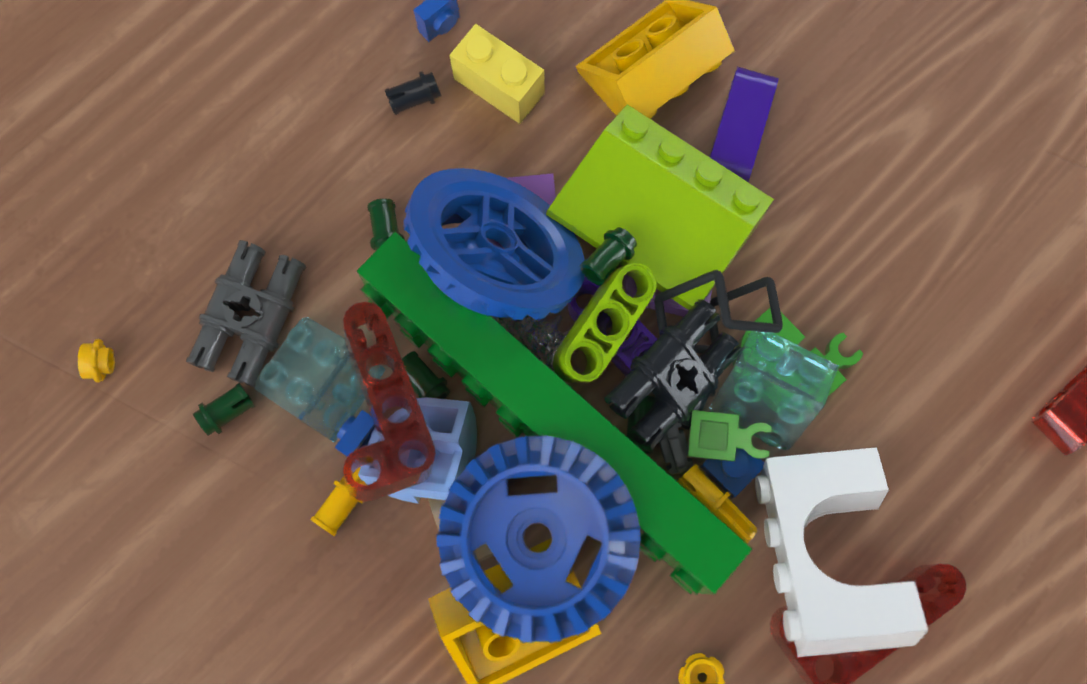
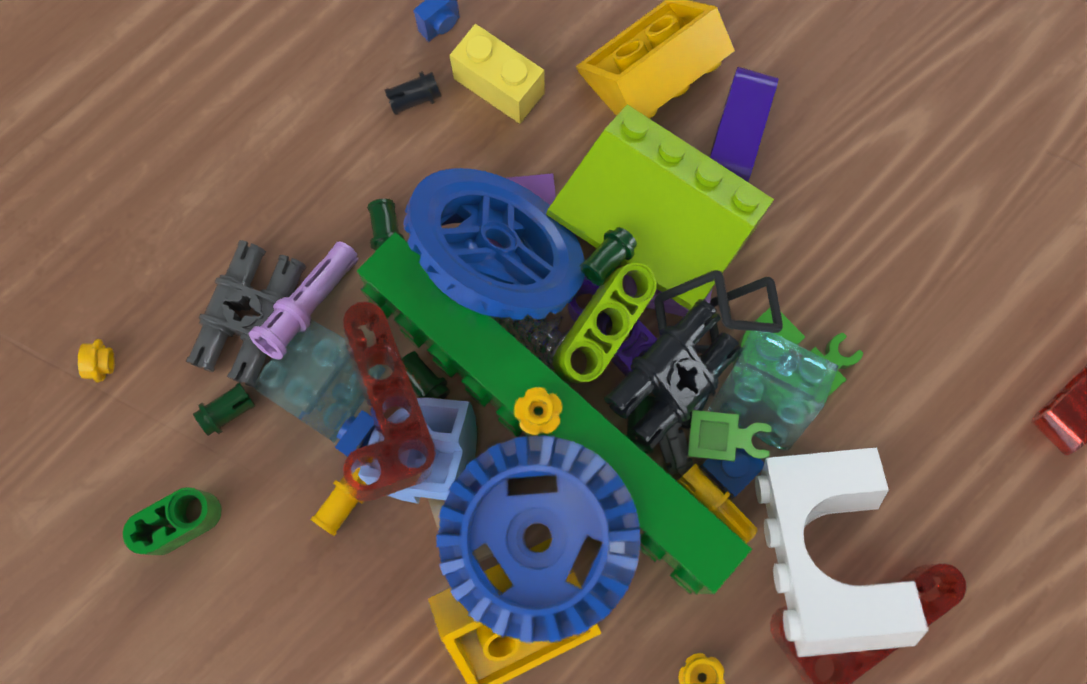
(166, 512): none -> green beam
(294, 312): none -> lavender pin
(536, 424): none -> yellow plate

